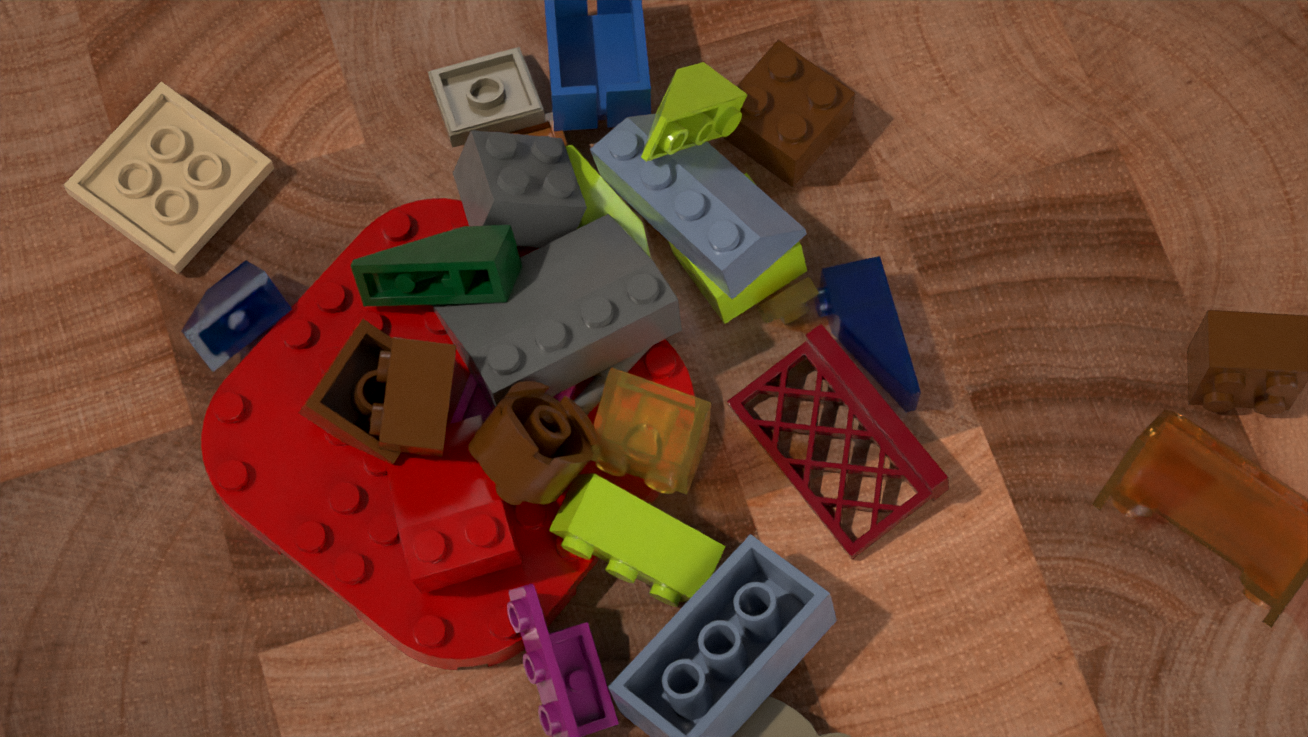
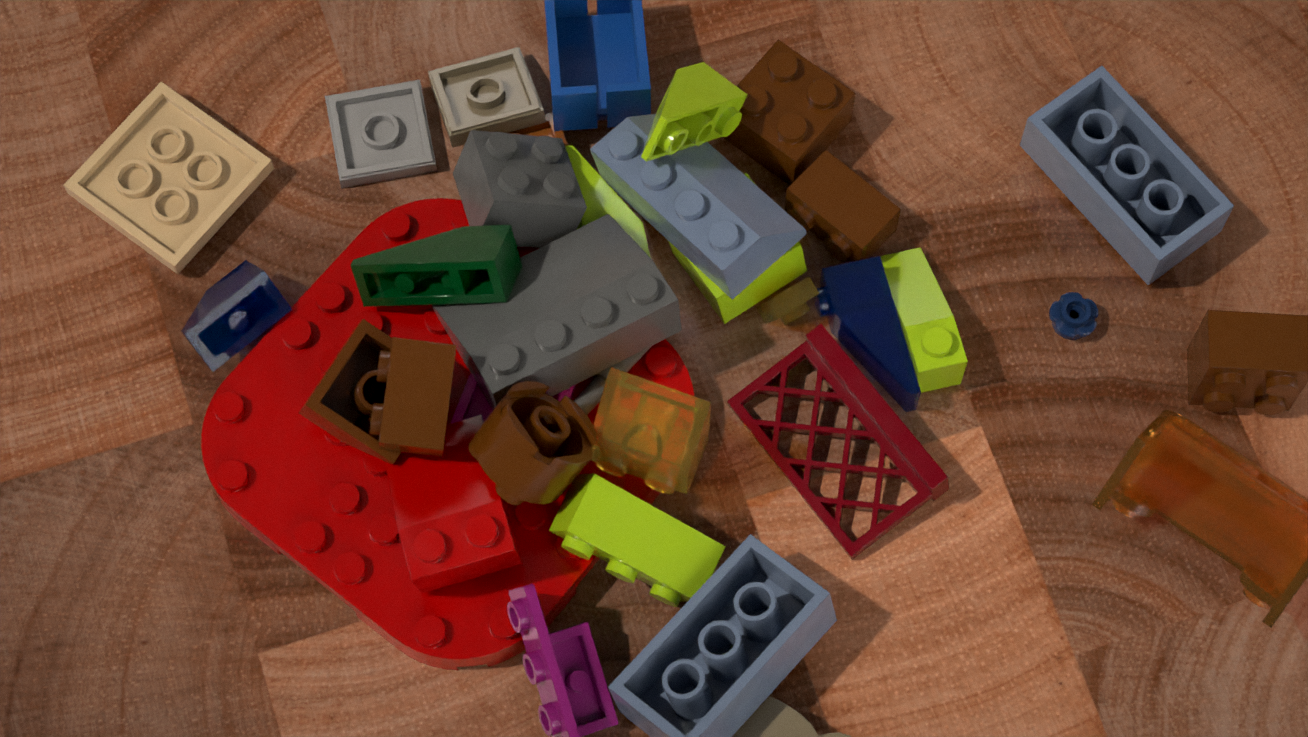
(380, 133): none -> light grey tile
(841, 209): none -> reddish brown brick
(925, 320): none -> lime slope
(1066, 325): none -> dark blue plate
(1125, 175): none -> sand blue brick

